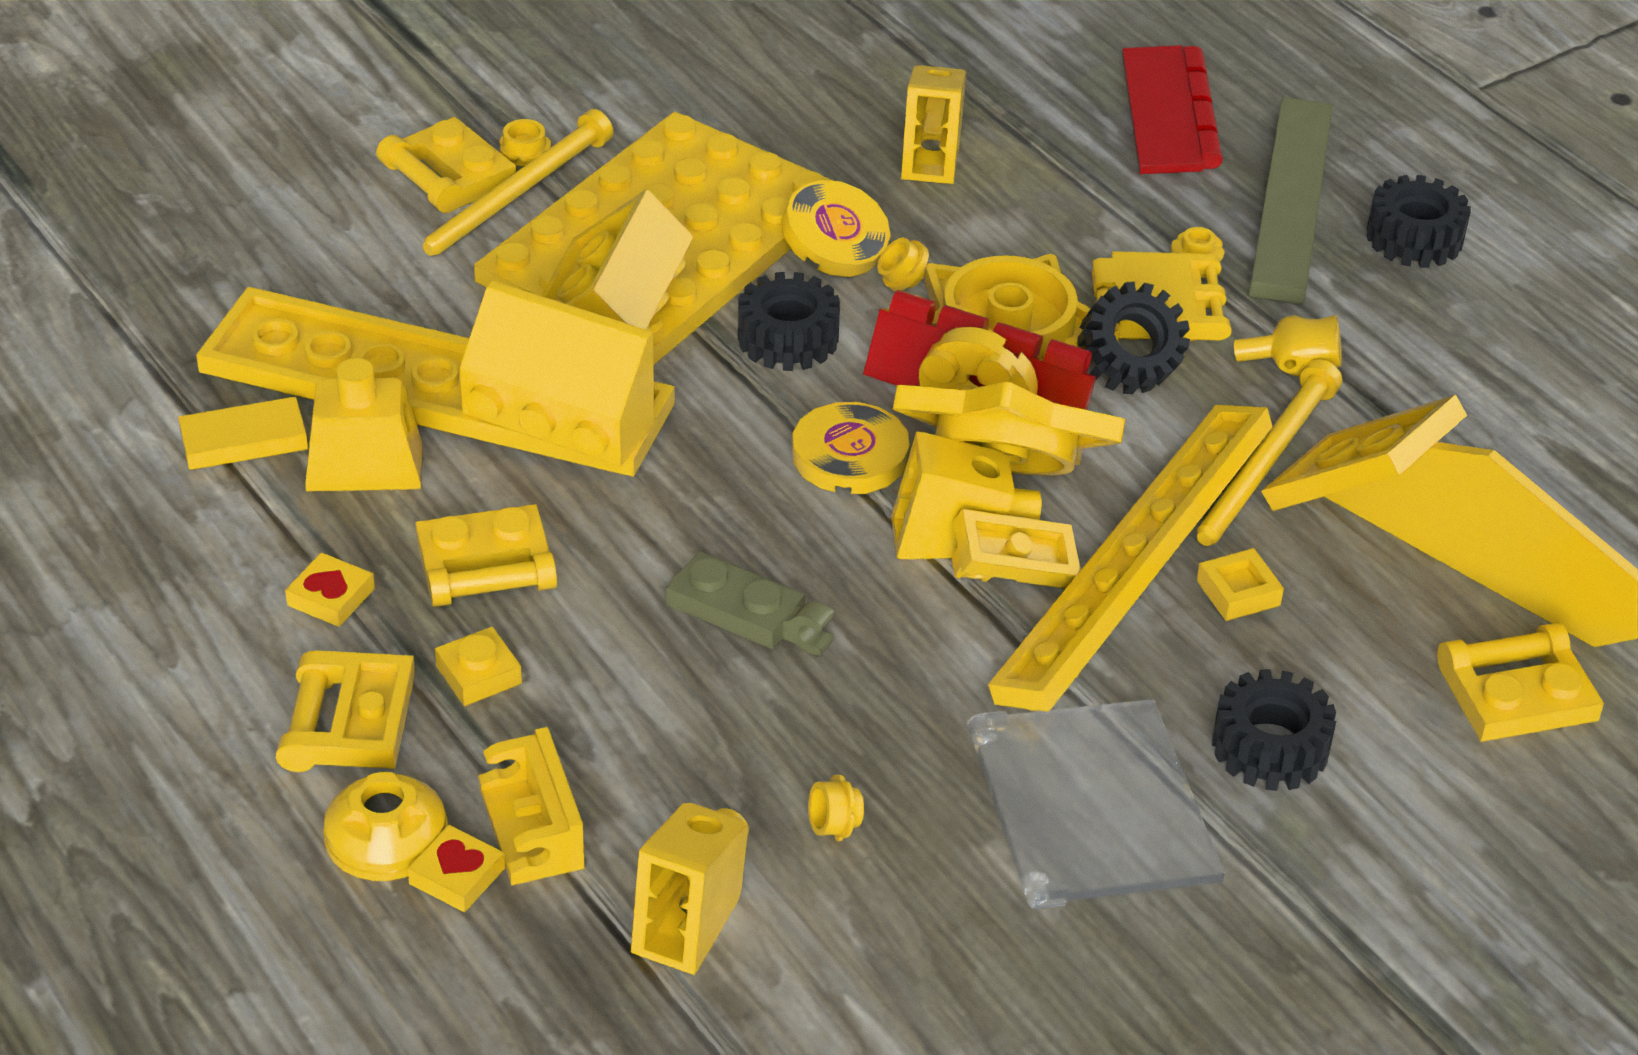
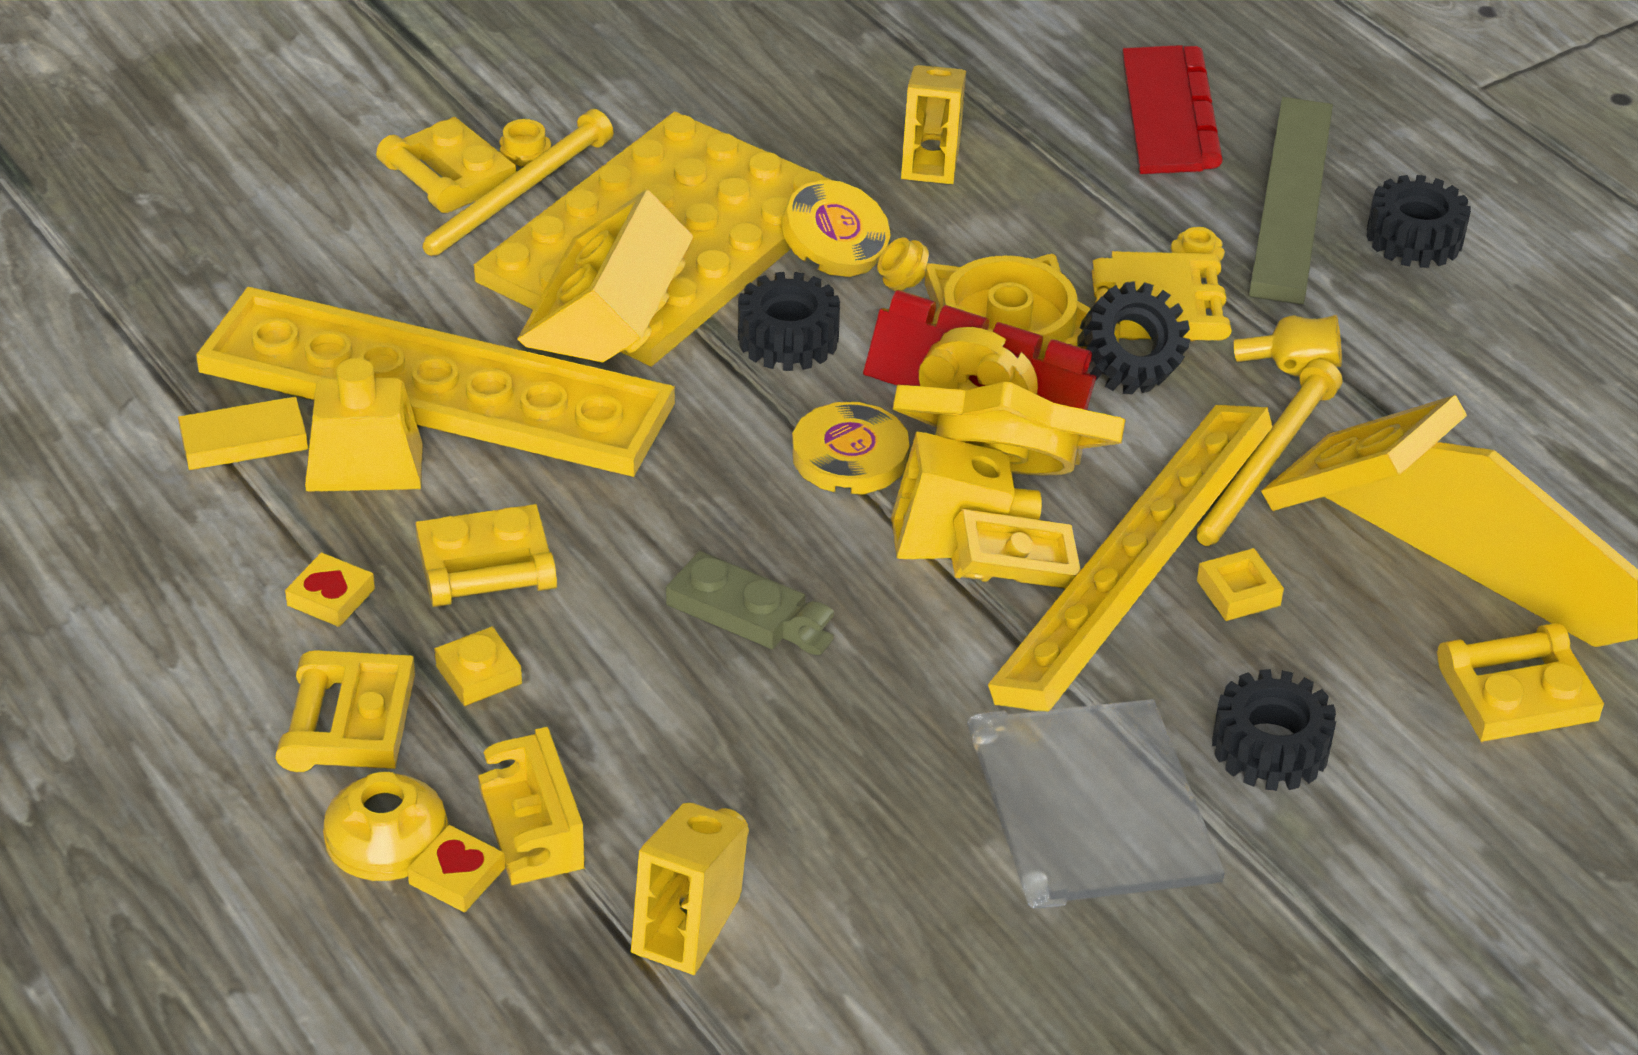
(559, 374): yellow slope -> none
(835, 807): yellow plate -> none

